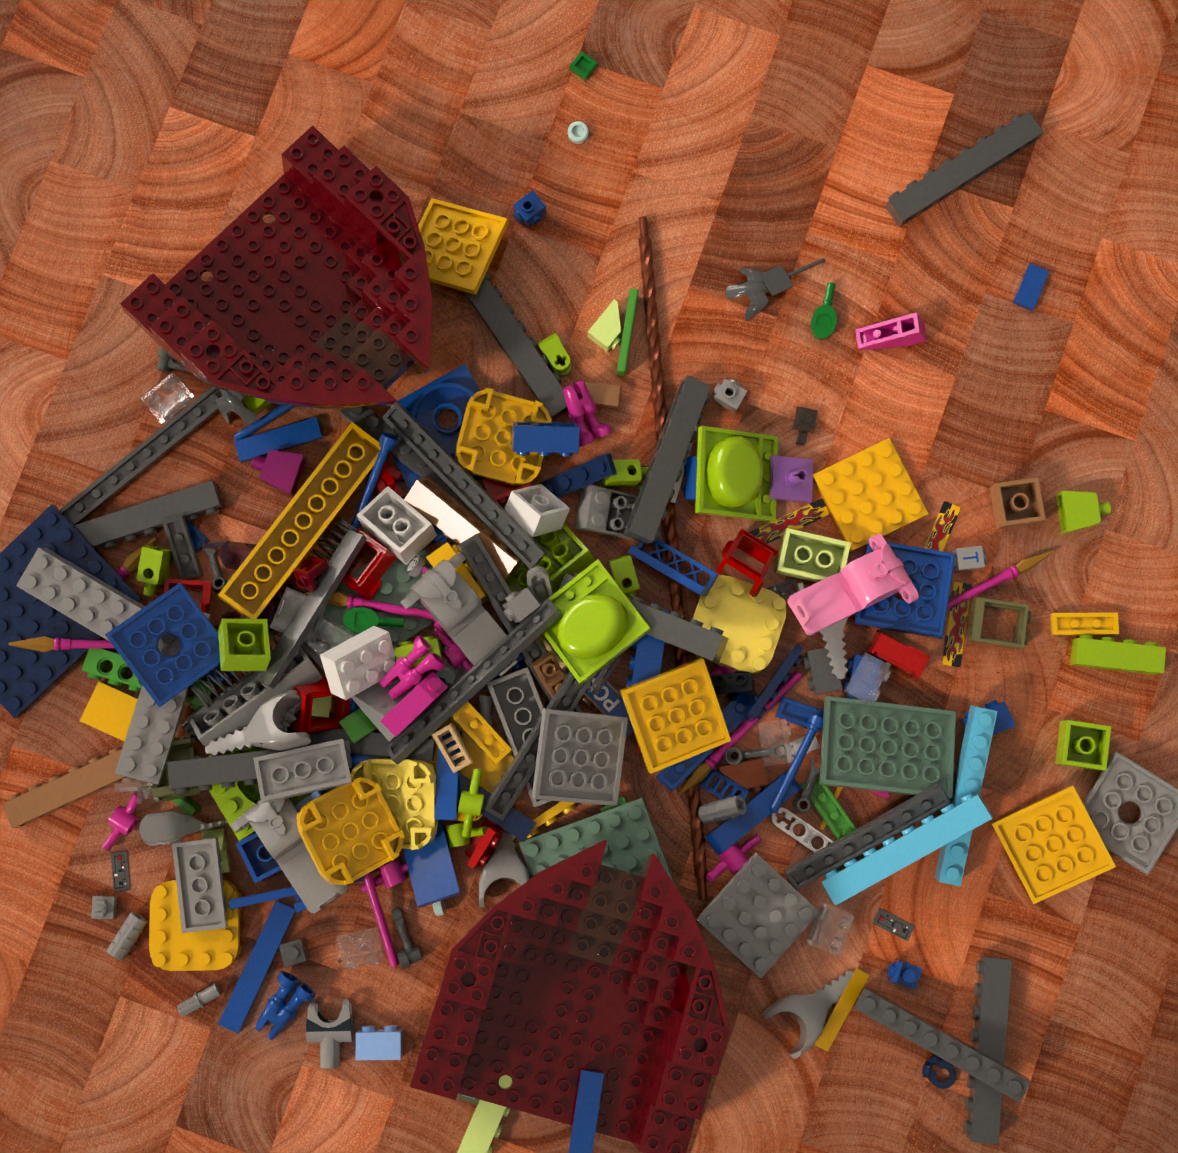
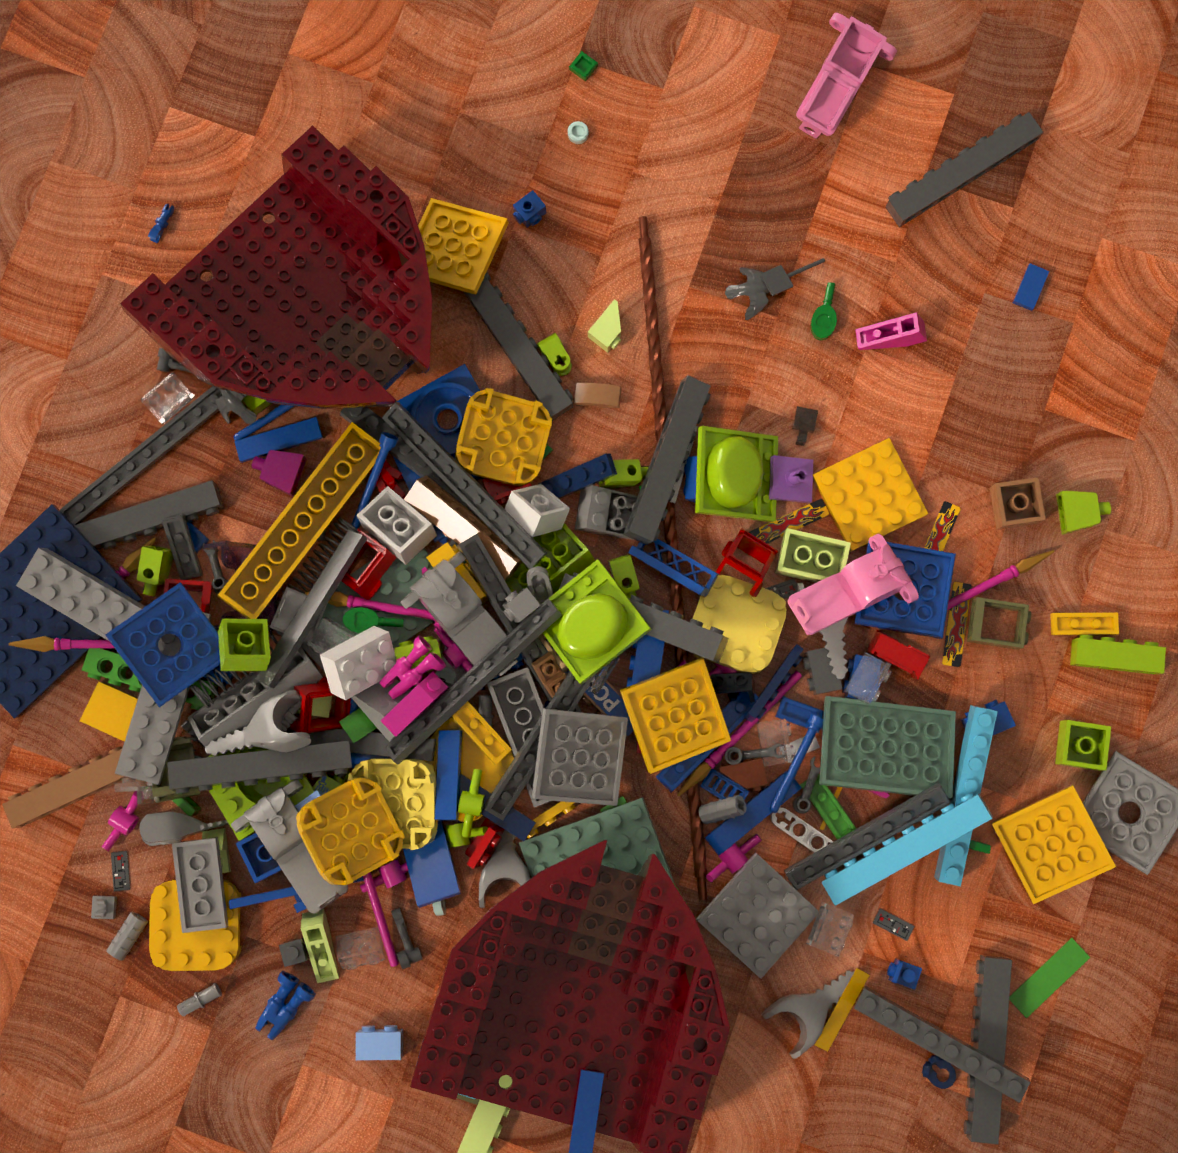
(161, 223): none -> blue piece
(257, 966): blue tile -> none
(302, 770): light grey plate -> none
(308, 570): dark red bracket -> none
(319, 946): none -> yellowish green slope
(329, 1032): light grey connector -> none
(415, 566): light grey tile -> none
(446, 752): tan slope -> none
(545, 438): blue brick -> none
(579, 405): dark pink piece -> none
(627, 332): bright green tile -> none
(729, 394): light grey brick -> none
(841, 74): none -> bright pink piece
(969, 559): light grey brick -> none
(978, 846): none -> green tile
(1049, 977): none -> bright green sticker

